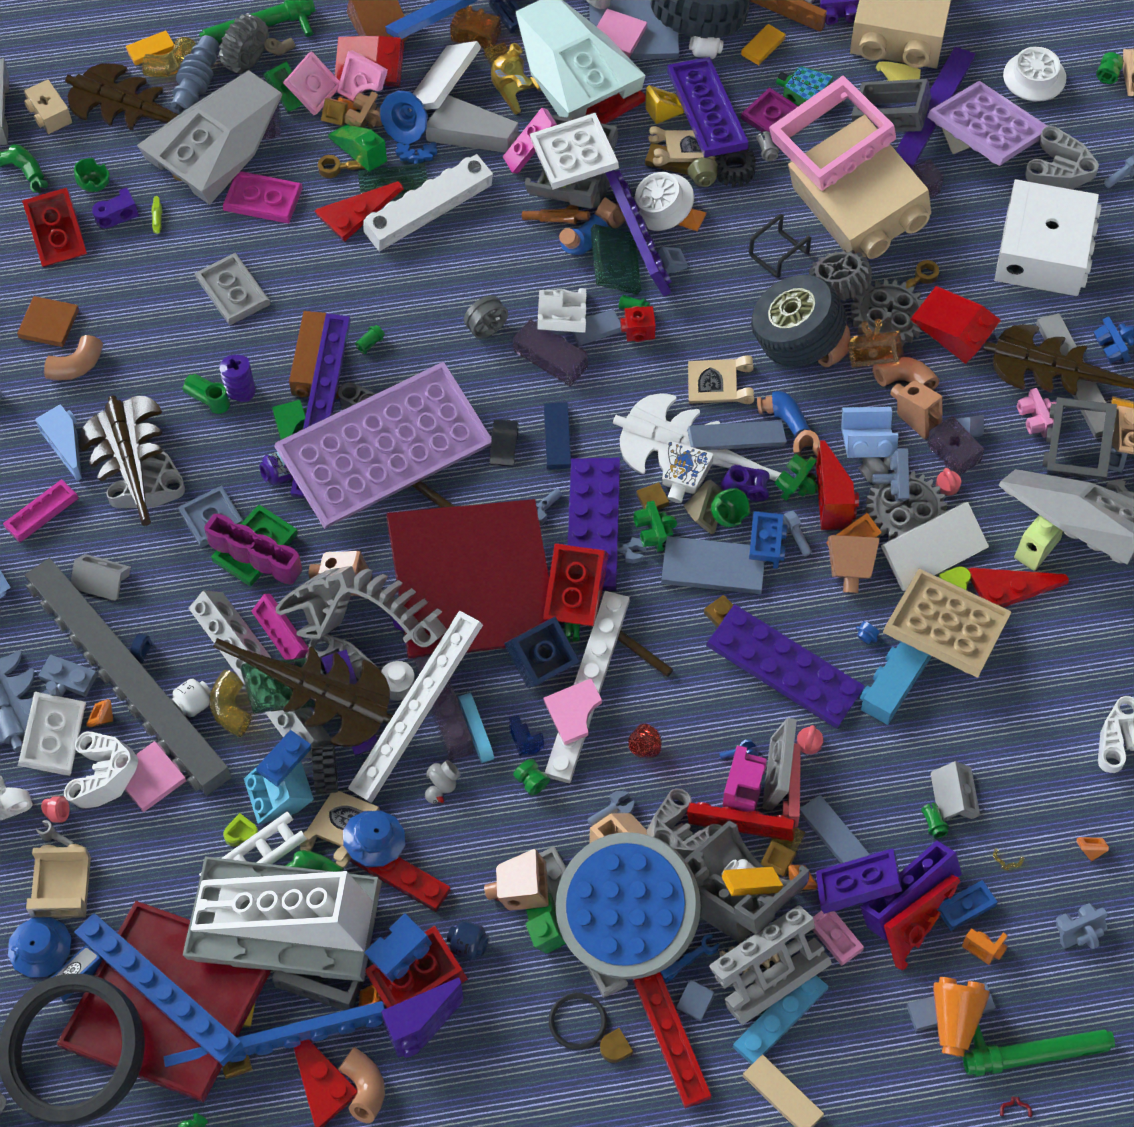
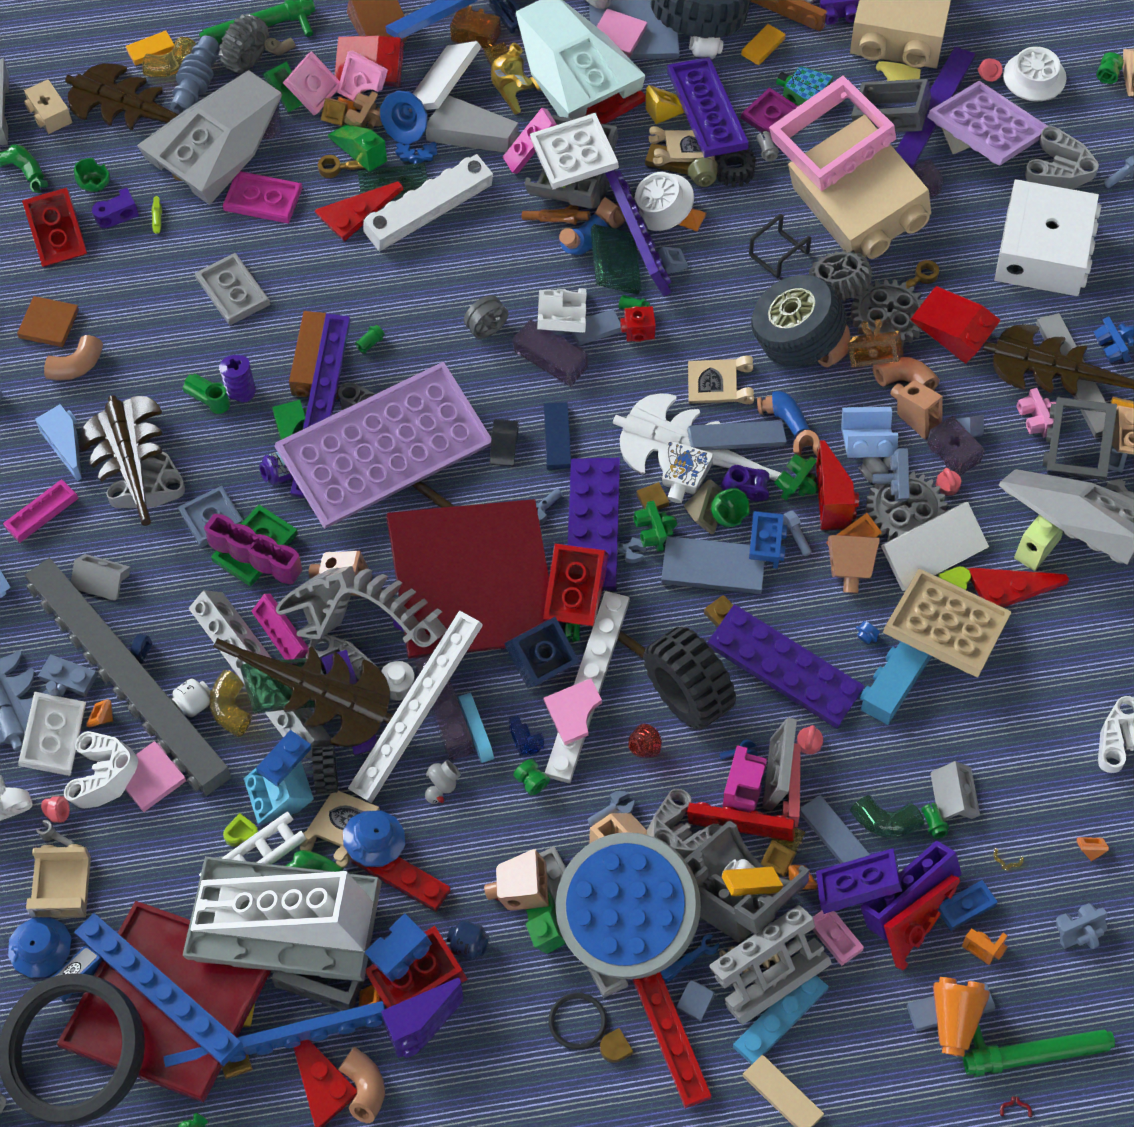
(689, 677): none -> black tyre
(887, 823): none -> clear green cylinder
(990, 70): none -> coral tile

